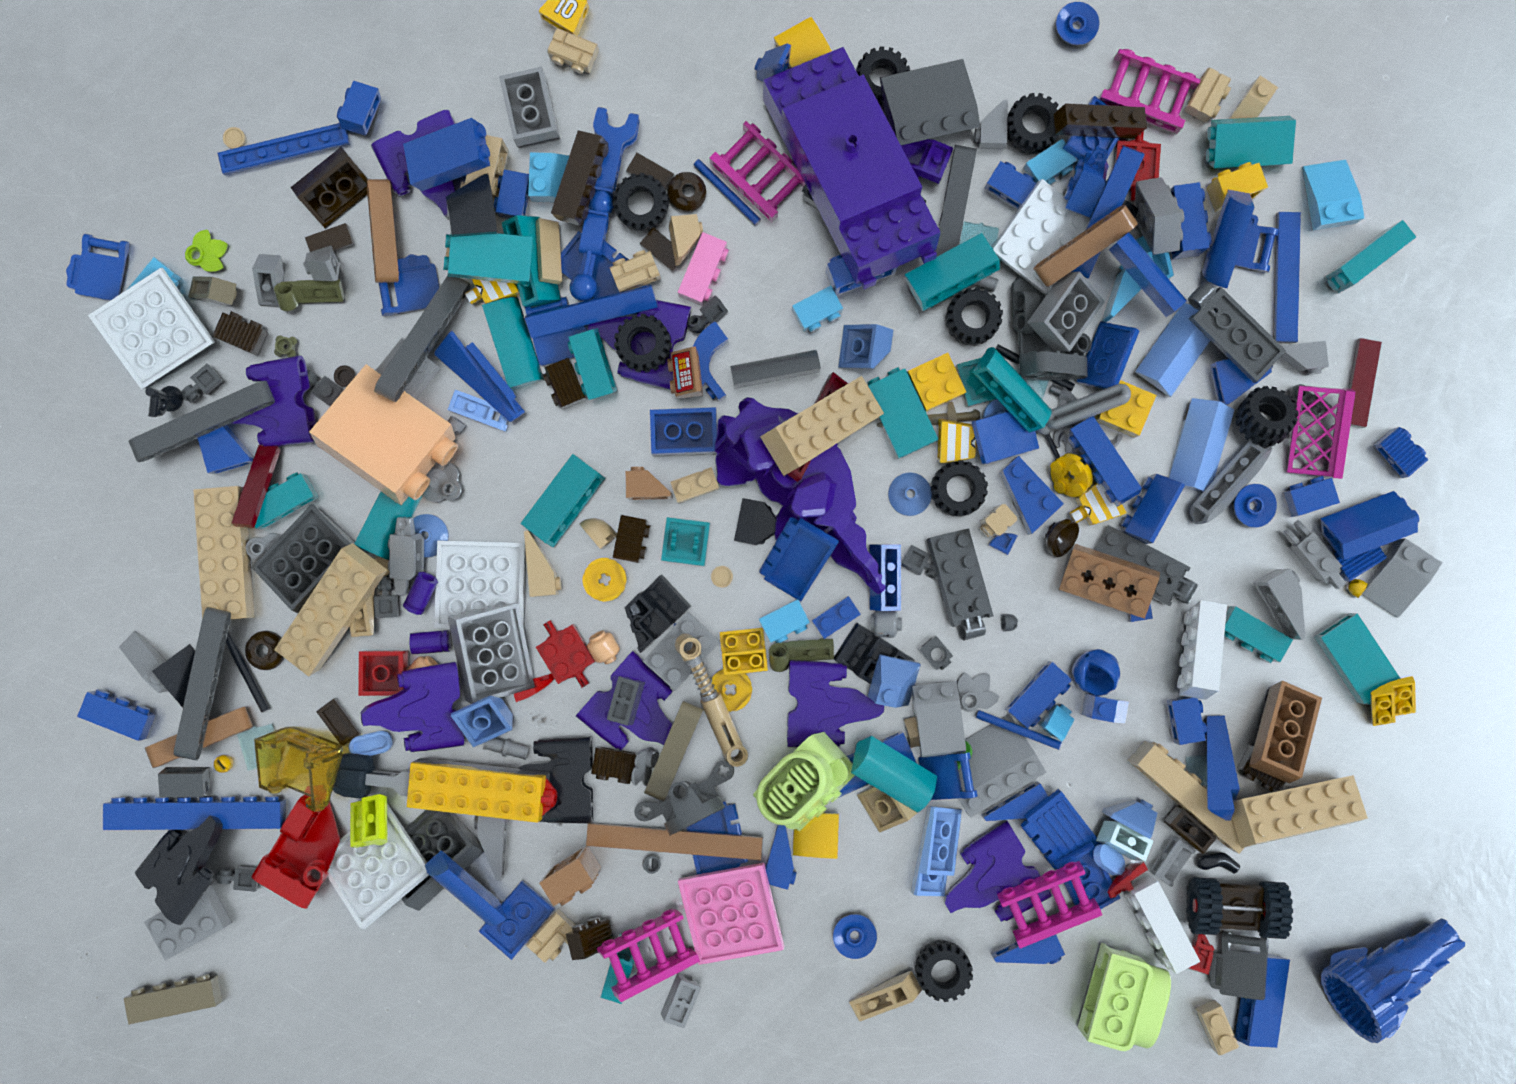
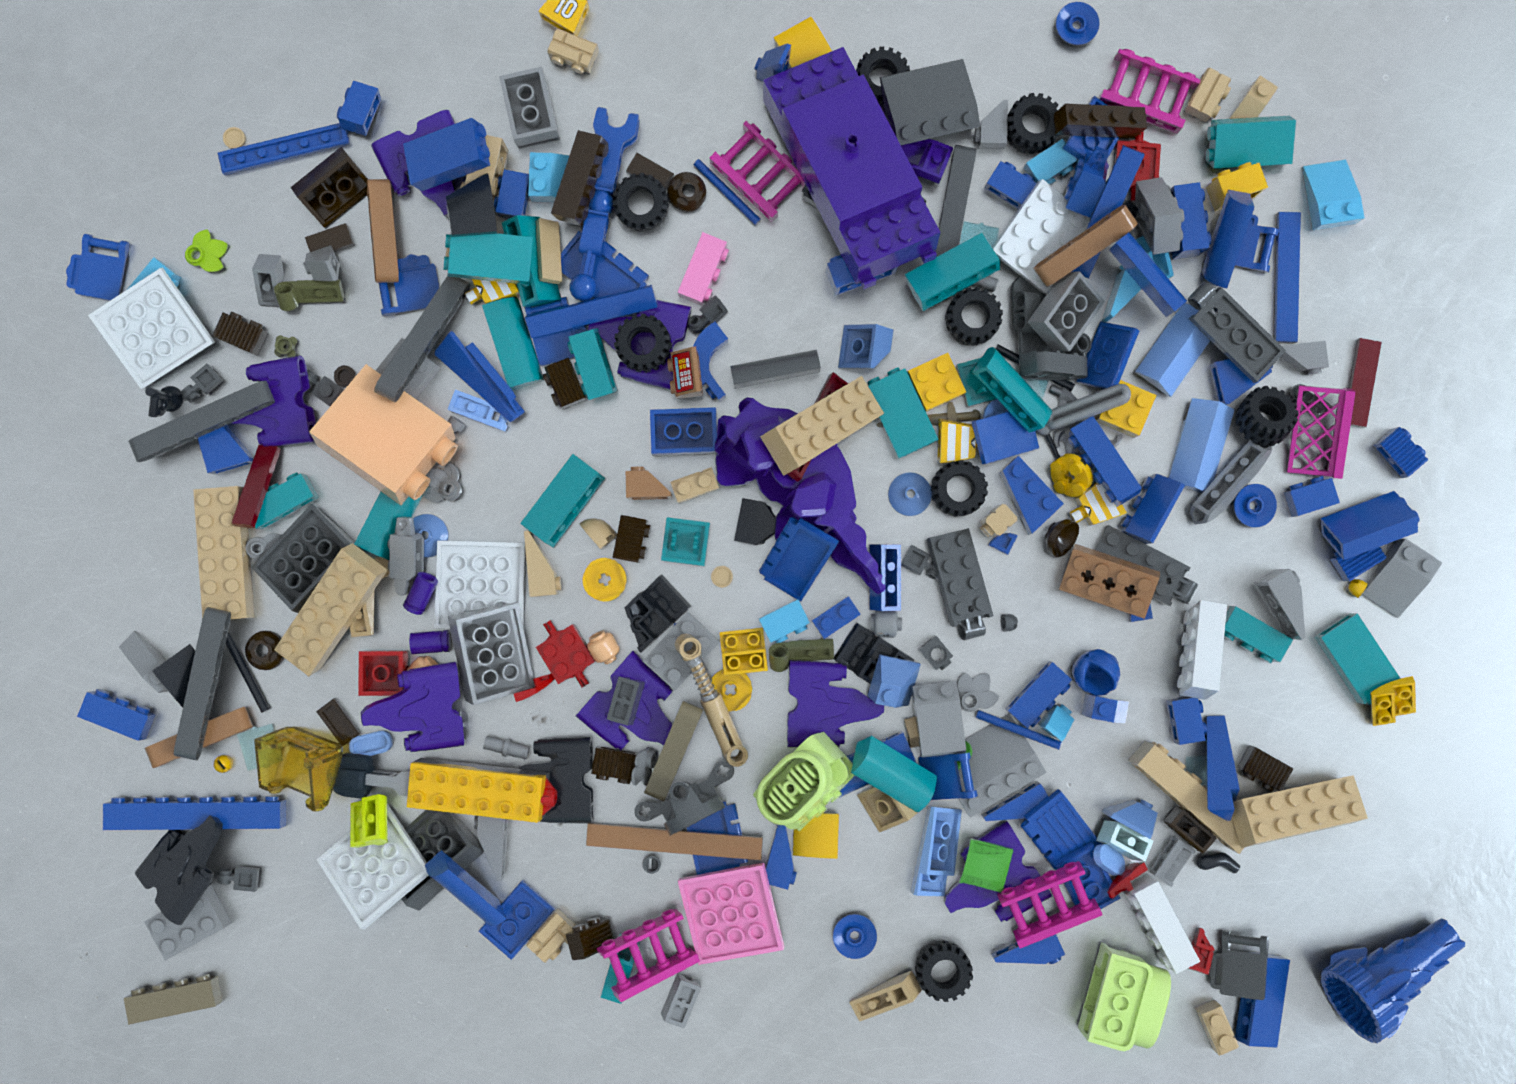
(183, 781): dark grey hinge -> none
(212, 290): dark tan slope -> none
(305, 843): red panel -> none
(386, 605): dark grey plate -> none
(484, 720): medium blue slope -> none
(570, 876): medium nougat brick -> none
(635, 271): tan brick -> none
(660, 248): dark brown tile -> none
(684, 235): tan slope -> none
(817, 309): medium azure brick -> none
(986, 865): none -> bright green slope
(1239, 907): black plate -> none
(1285, 732): medium nougat brick -> none
(1315, 556): light grey hinge -> none
(1370, 256): teal brick -> none

